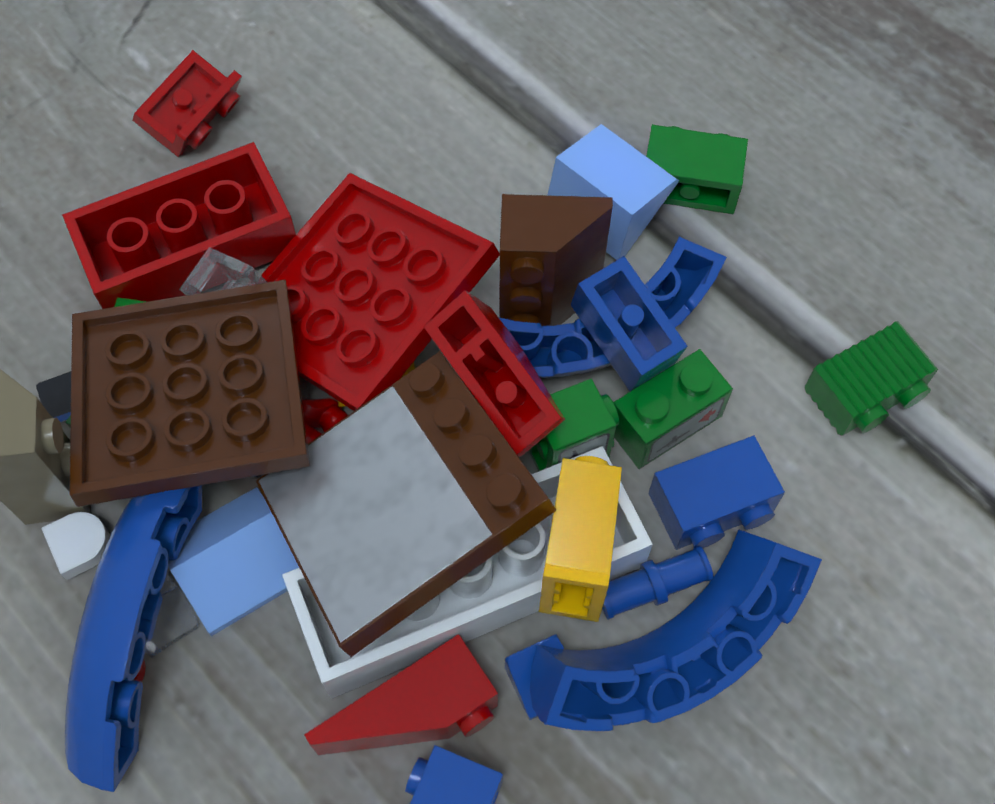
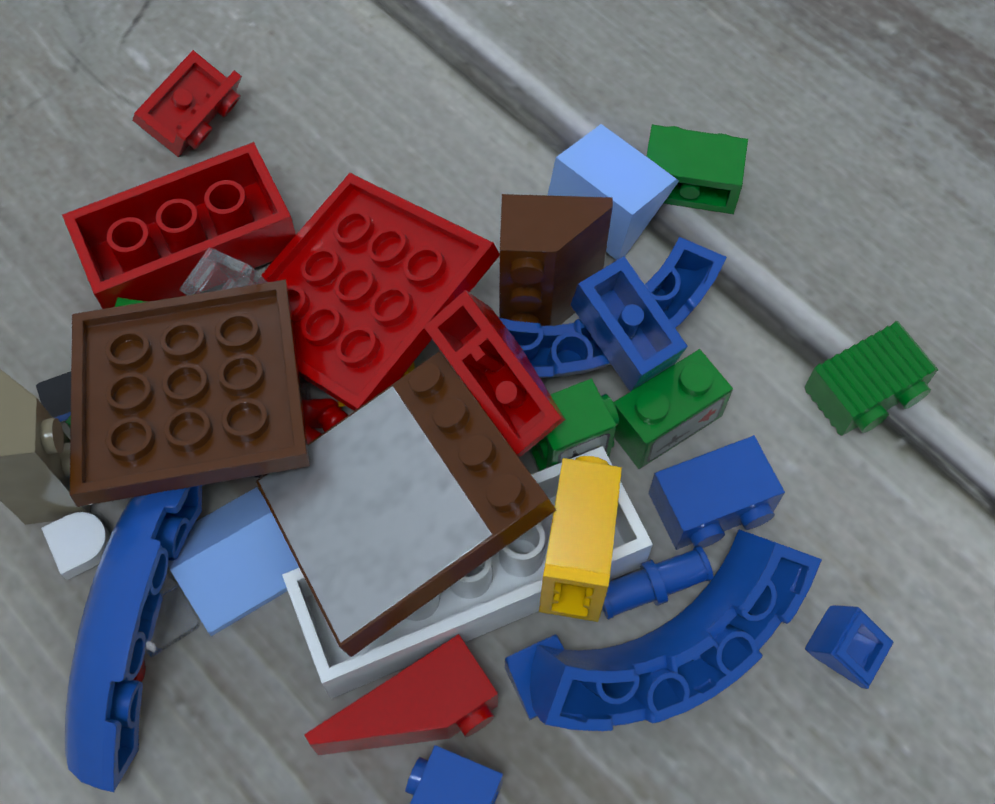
(850, 644): none -> blue slope

